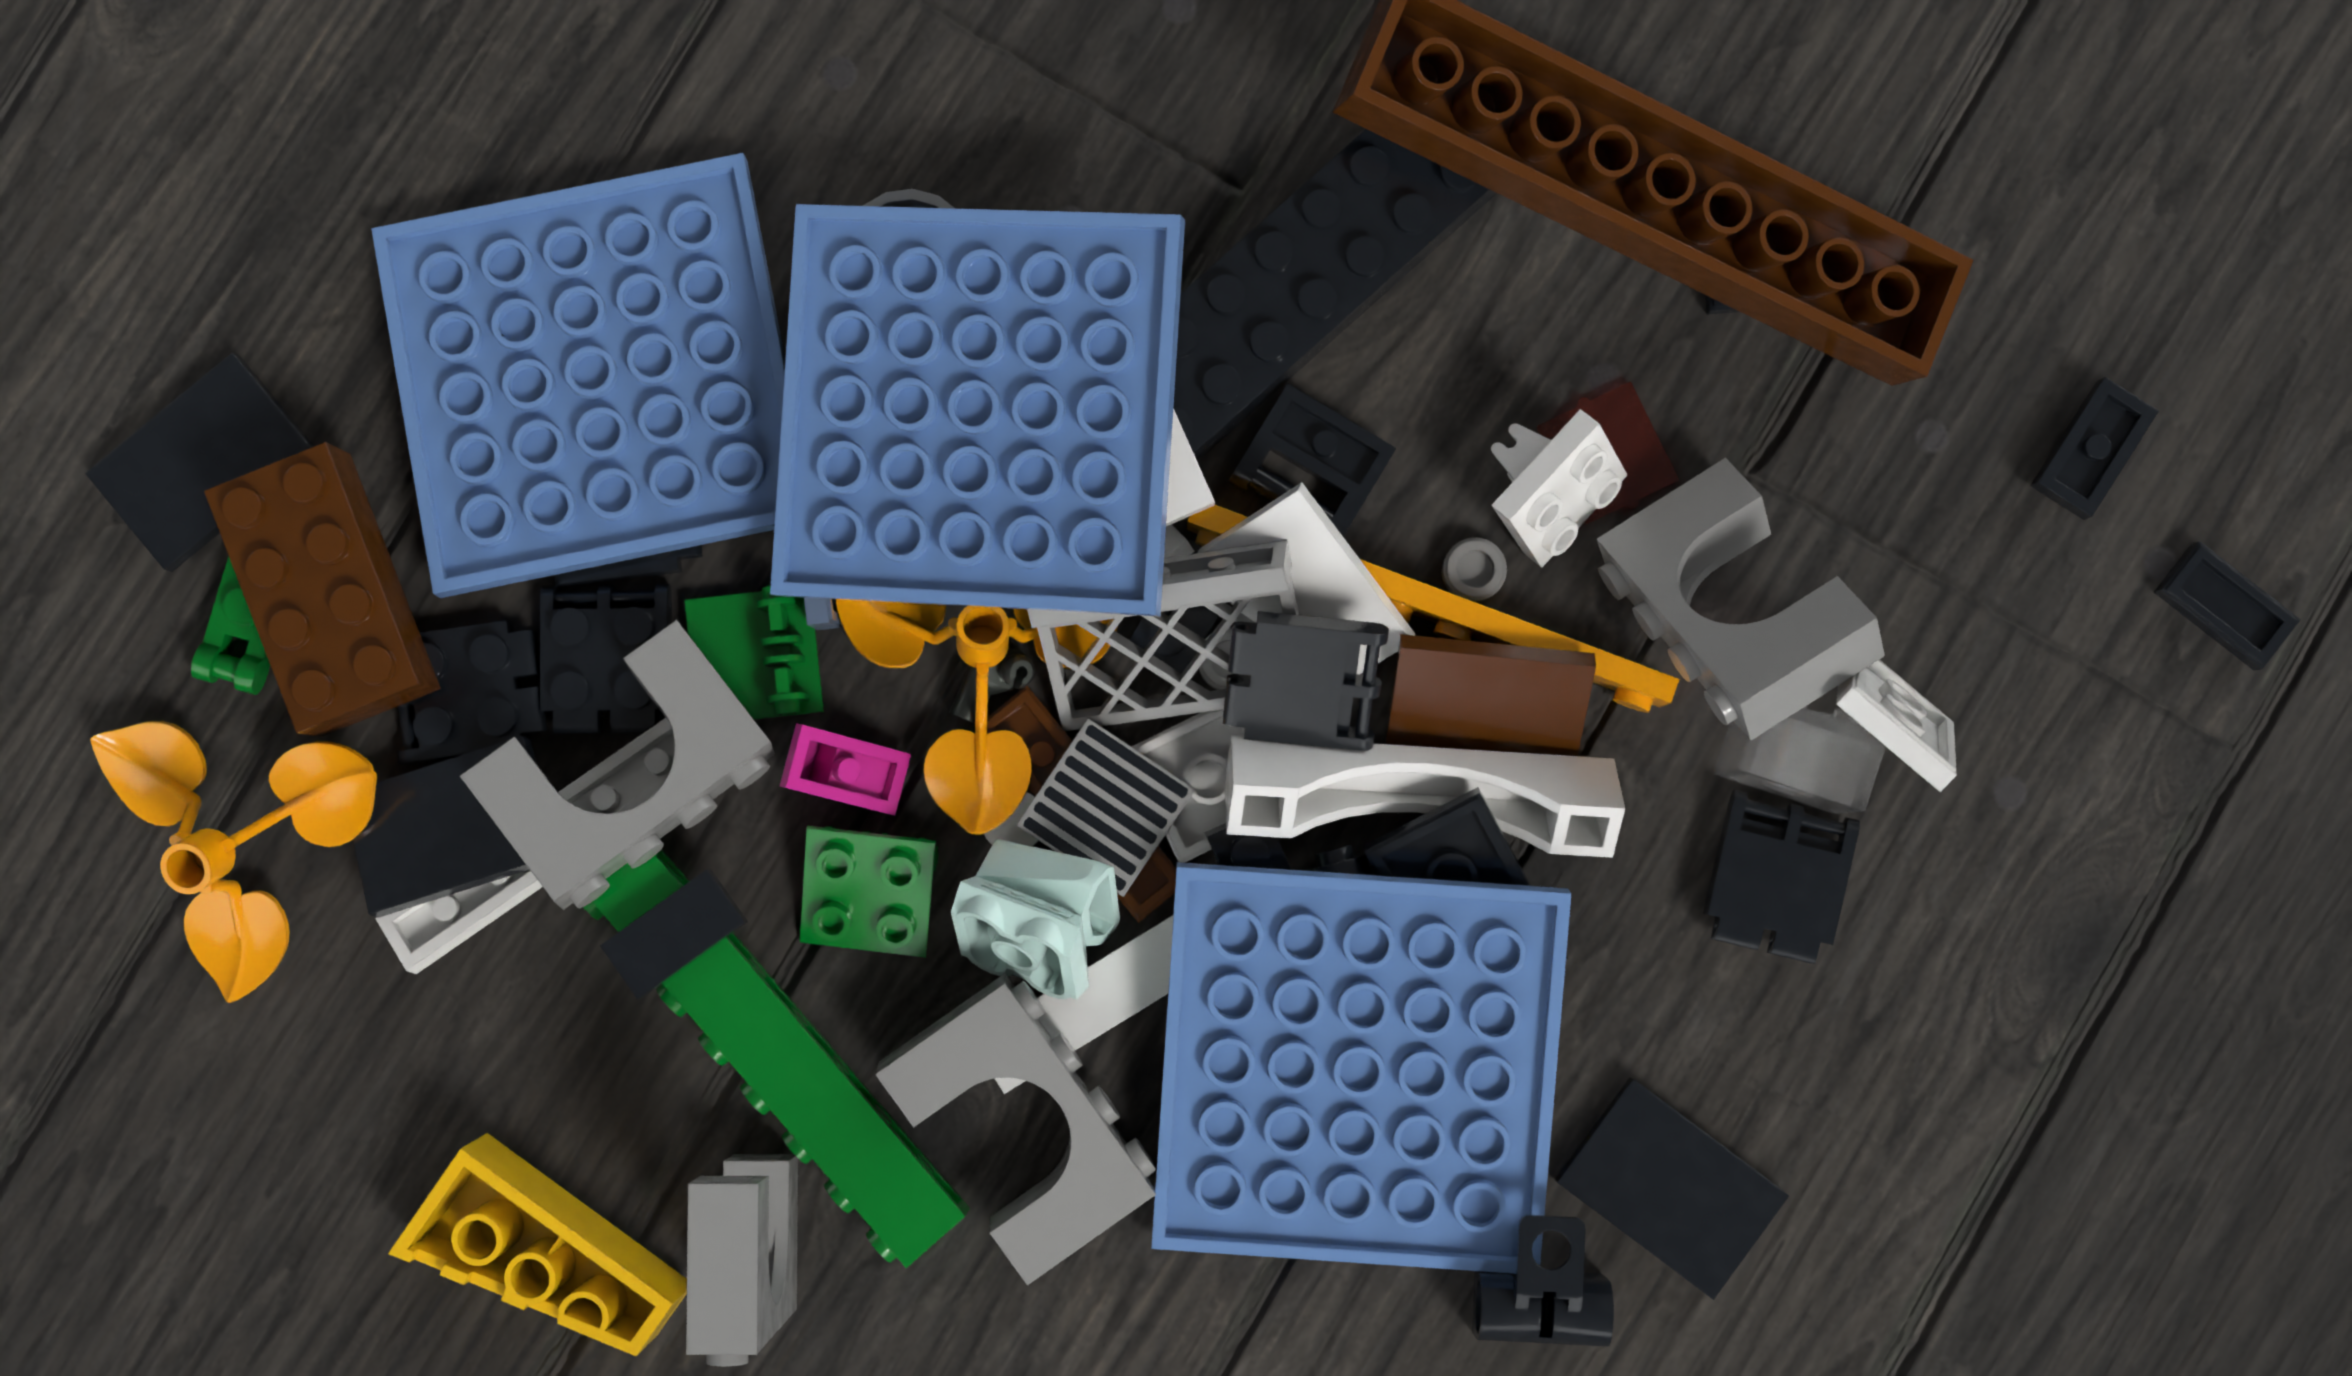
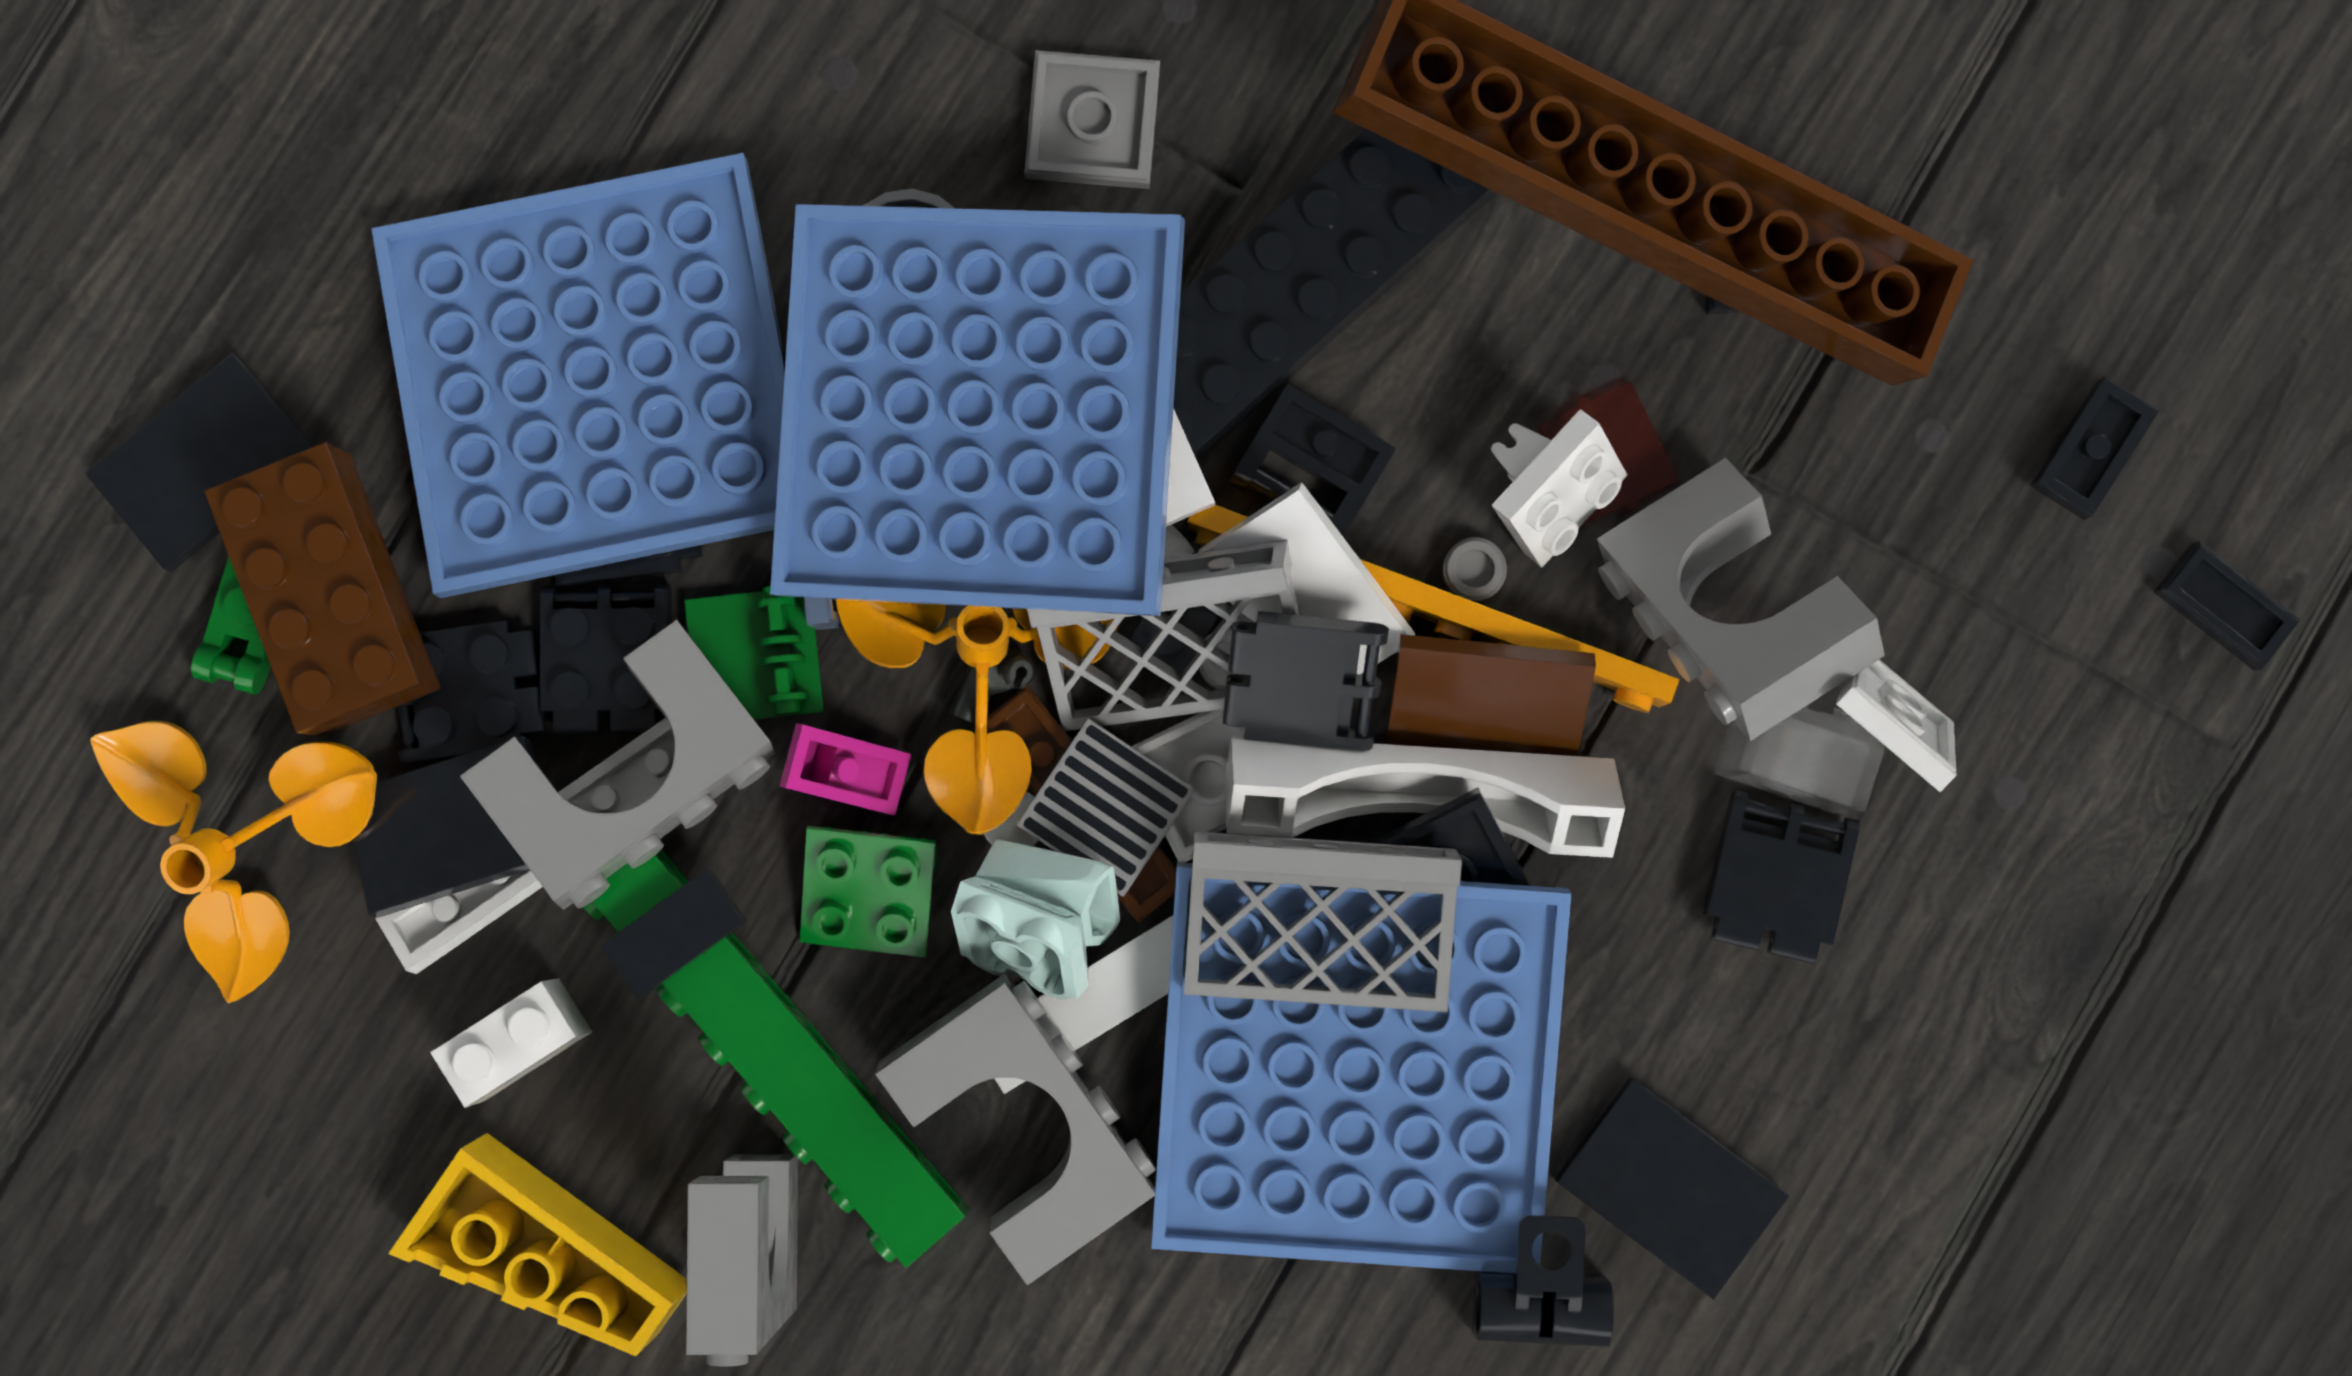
(511, 1042): none -> white brick
(1092, 119): none -> light grey tile
(1328, 865): none -> light grey fence

